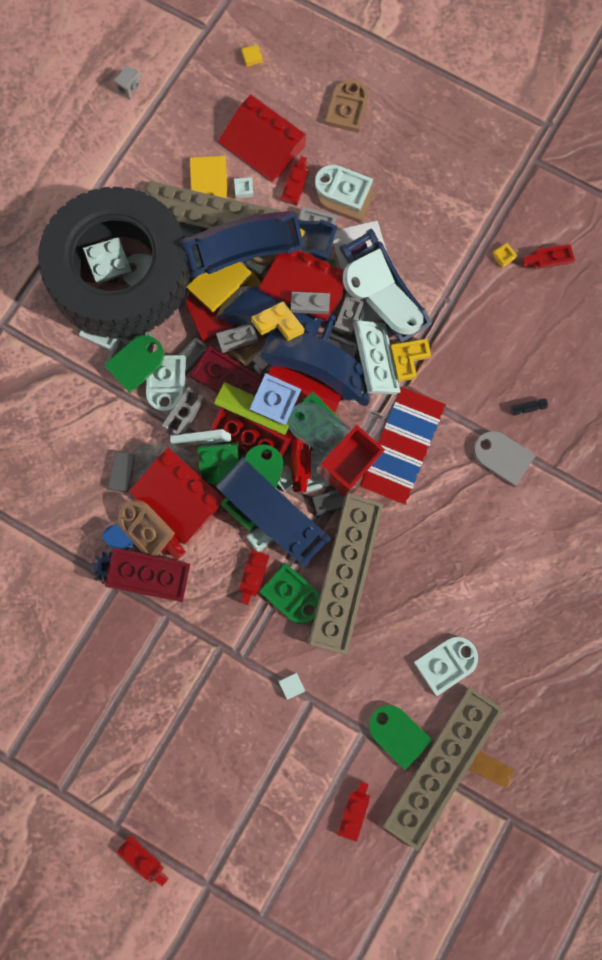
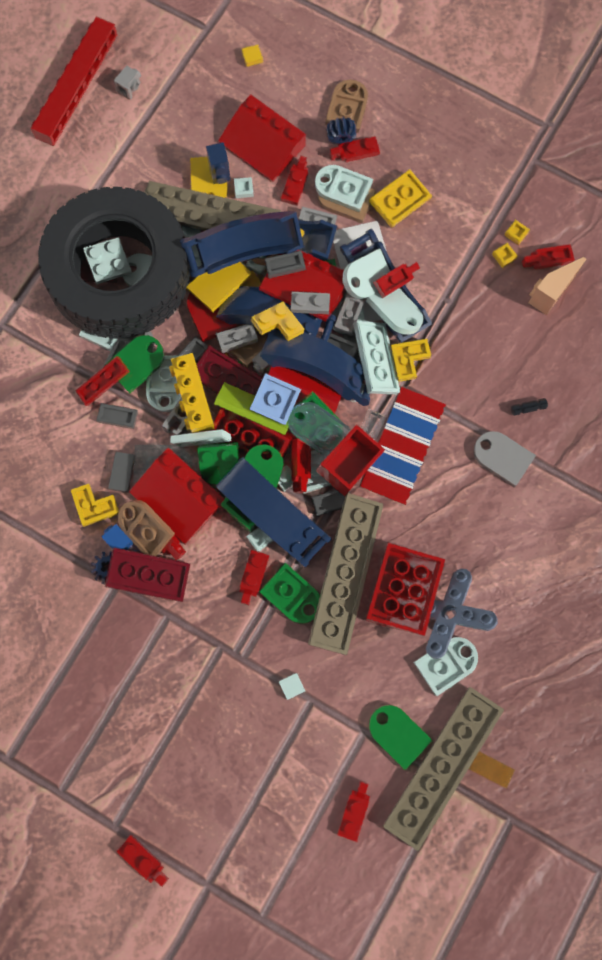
(74, 81): none -> red brick
(91, 510): none -> yellow plate
(102, 381): none -> red tile
(117, 416): none -> dark grey tile
(192, 394): none -> yellow brick
(218, 163): none -> dark blue brick
(285, 264): none -> dark grey tile
(341, 130): none -> dark blue gear
(356, 150): none -> red hinge
(395, 279): none -> red hinge
(400, 198): none -> yellow tile
(405, 589): none -> red slope
(463, 615): none -> sand blue piece
(517, 232): none -> yellow tile
(548, 290): none -> light nougat slope

